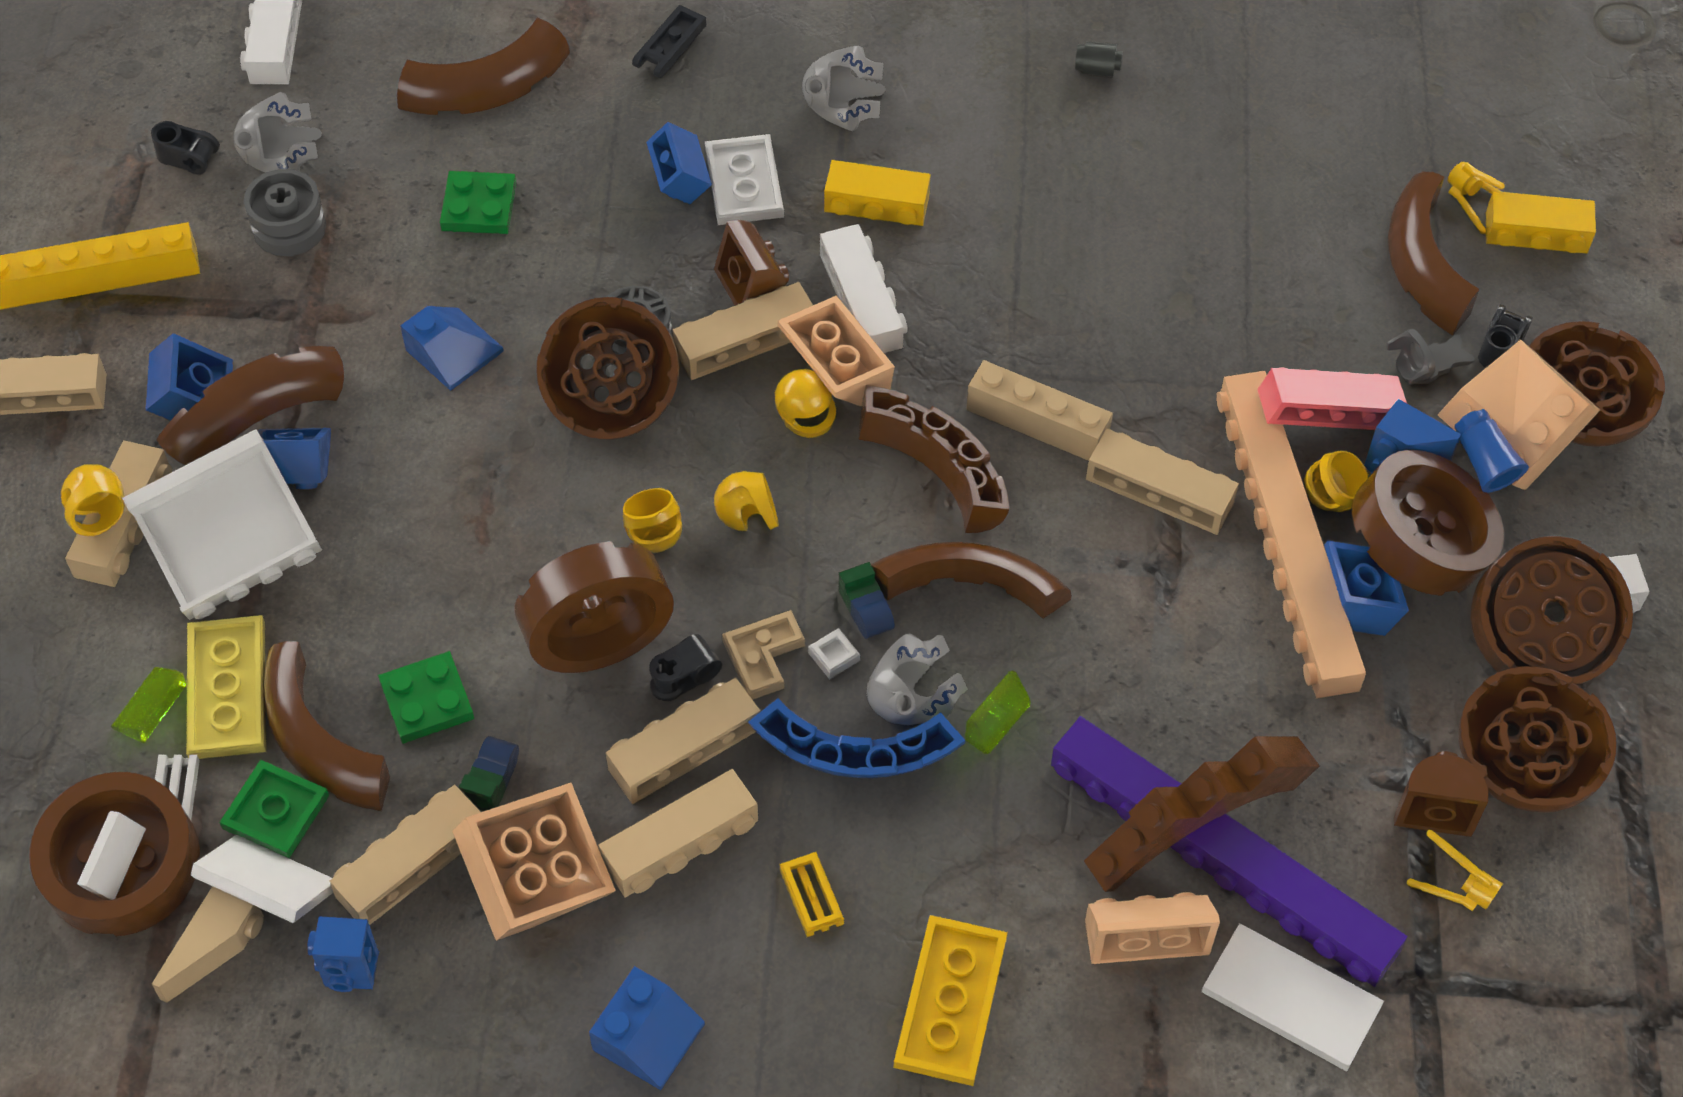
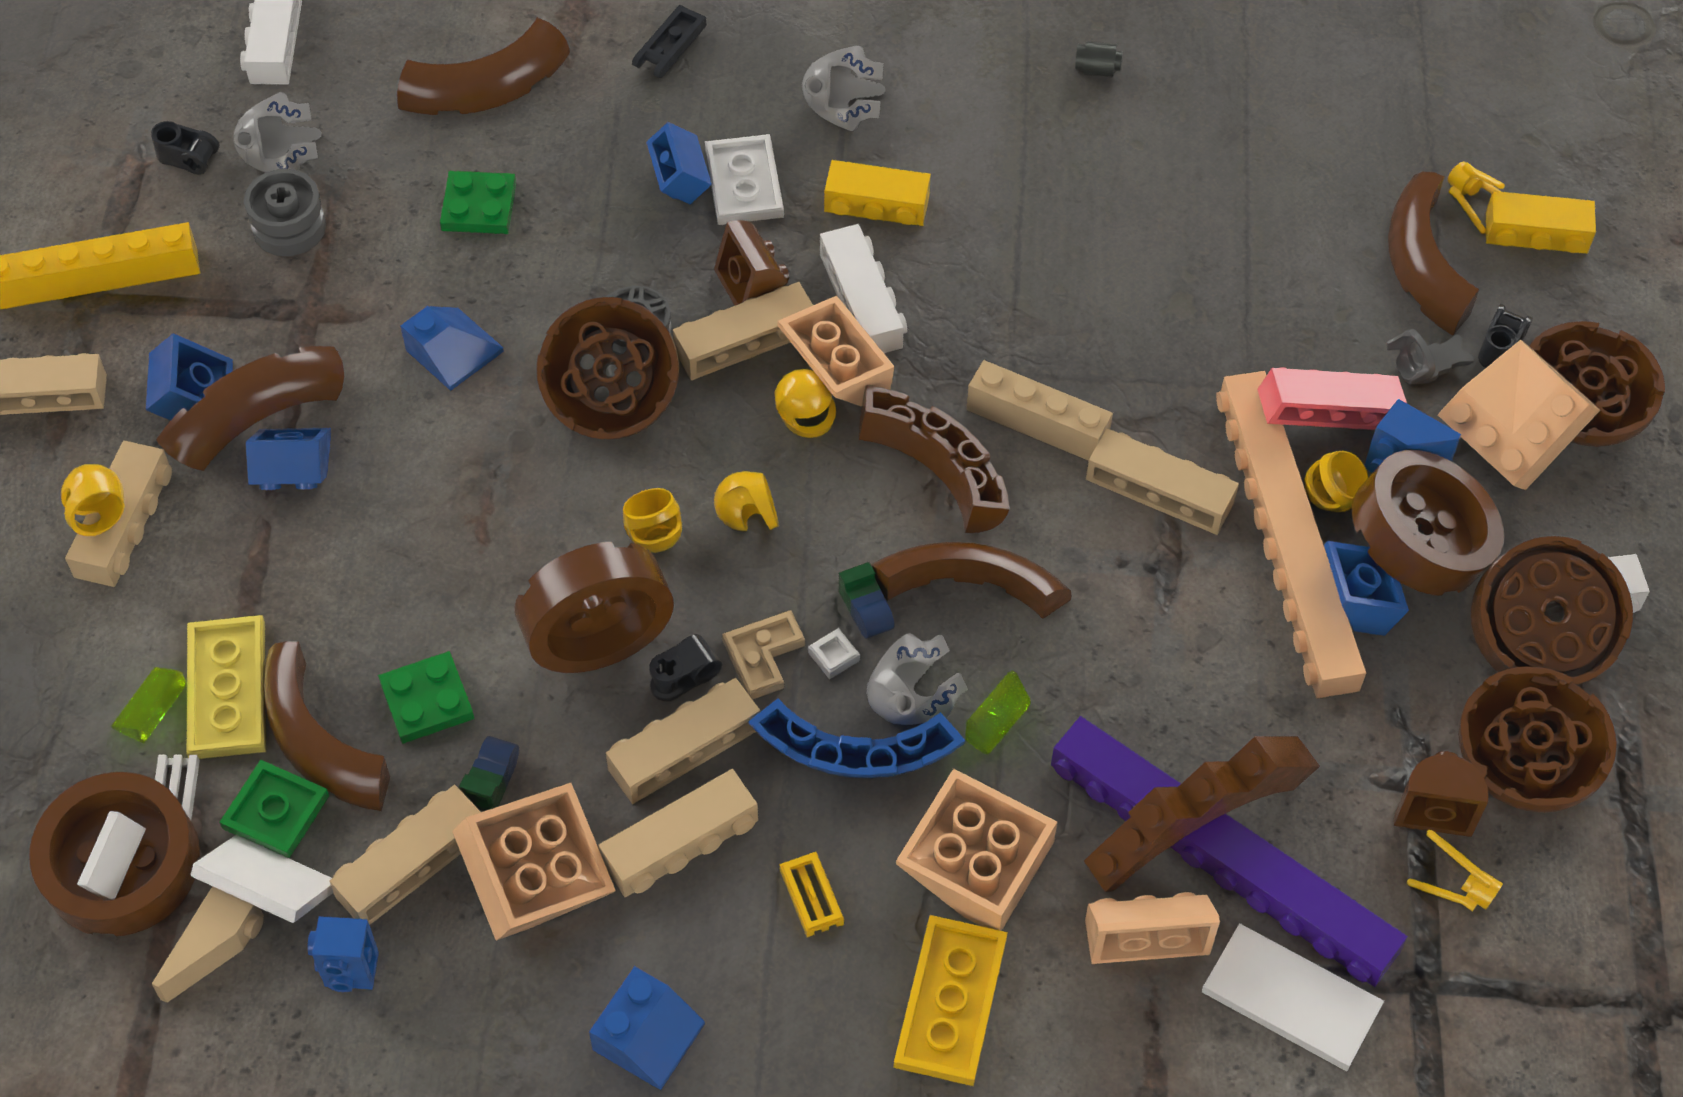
(223, 525): white panel -> none
(977, 850): none -> light nougat slope
(1489, 451): blue plant -> none

